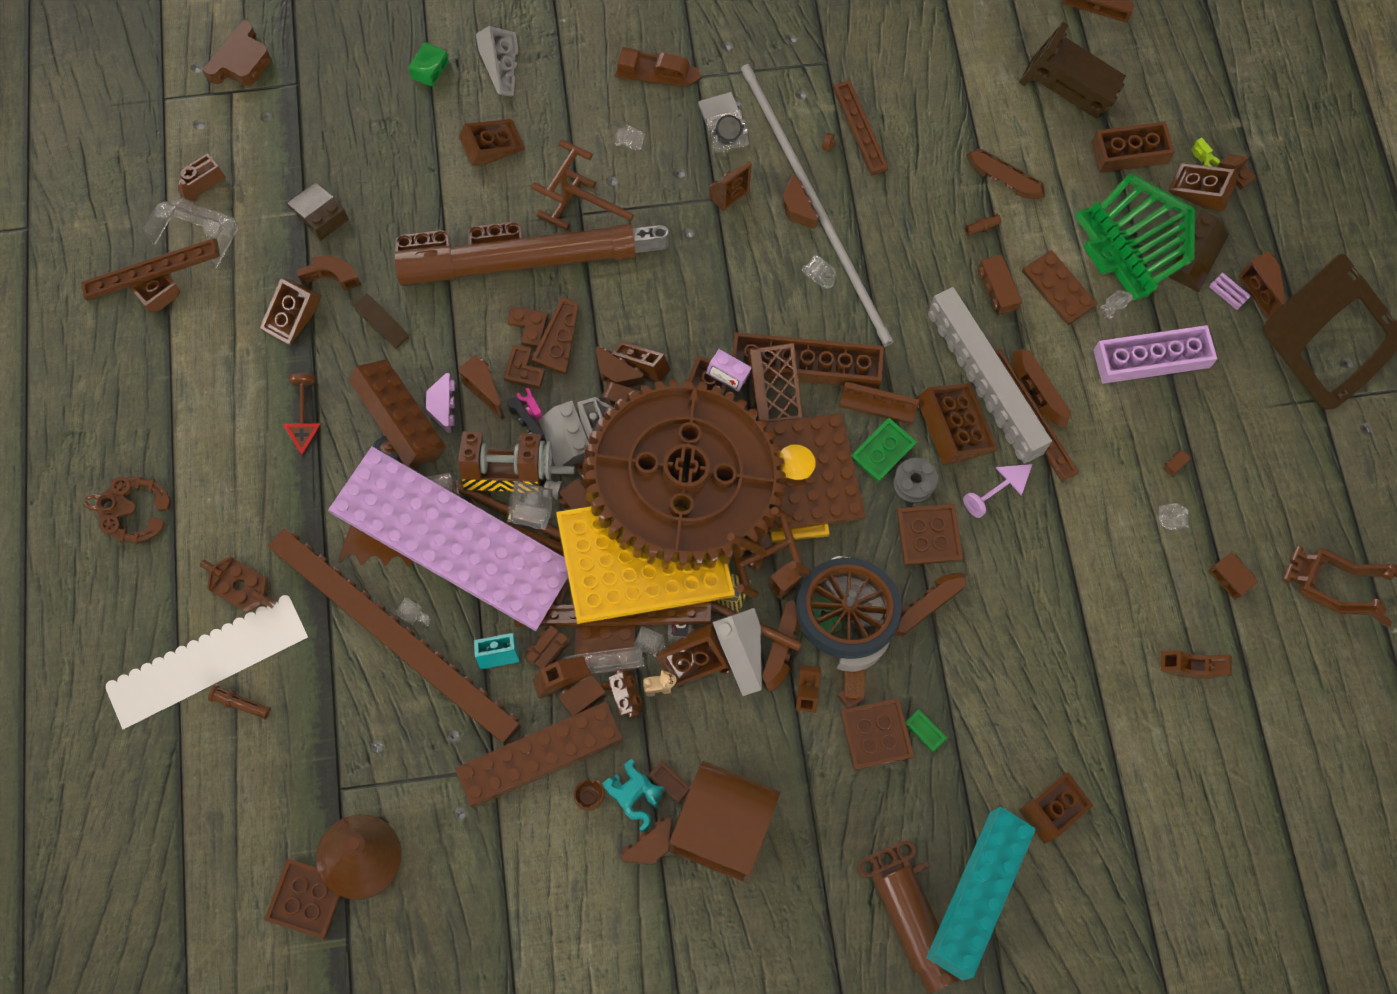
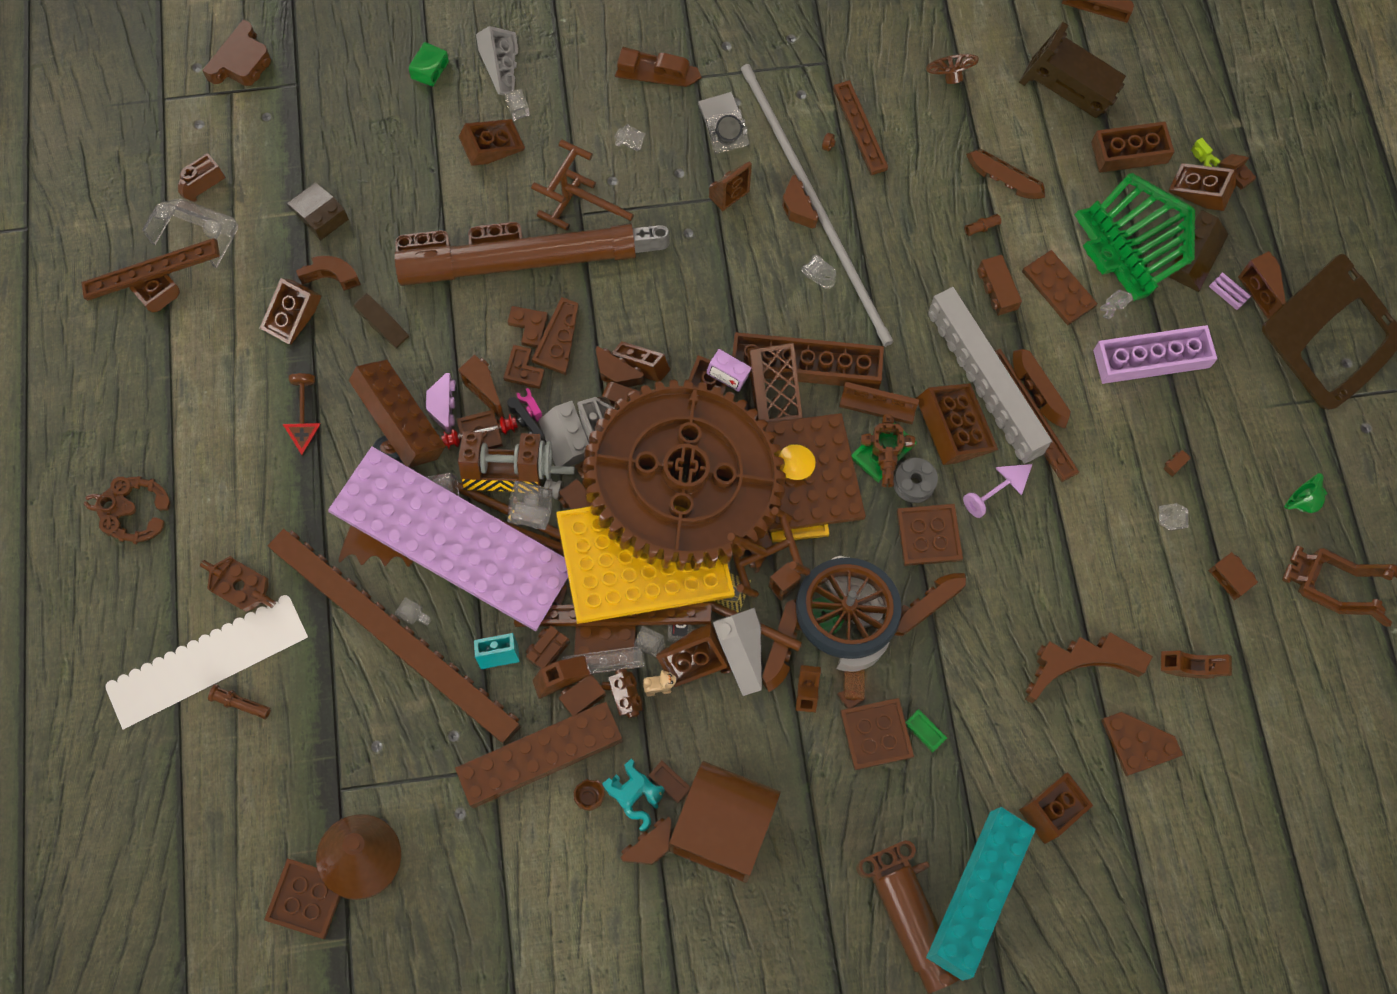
(481, 422): none -> reddish brown plate
(516, 104): none -> clear brick
(887, 456): none -> reddish brown piece
(953, 73): none -> reddish brown wheel
(1110, 652): none -> reddish brown arch
(1138, 743): none -> reddish brown plate
(1309, 496): none -> green hat

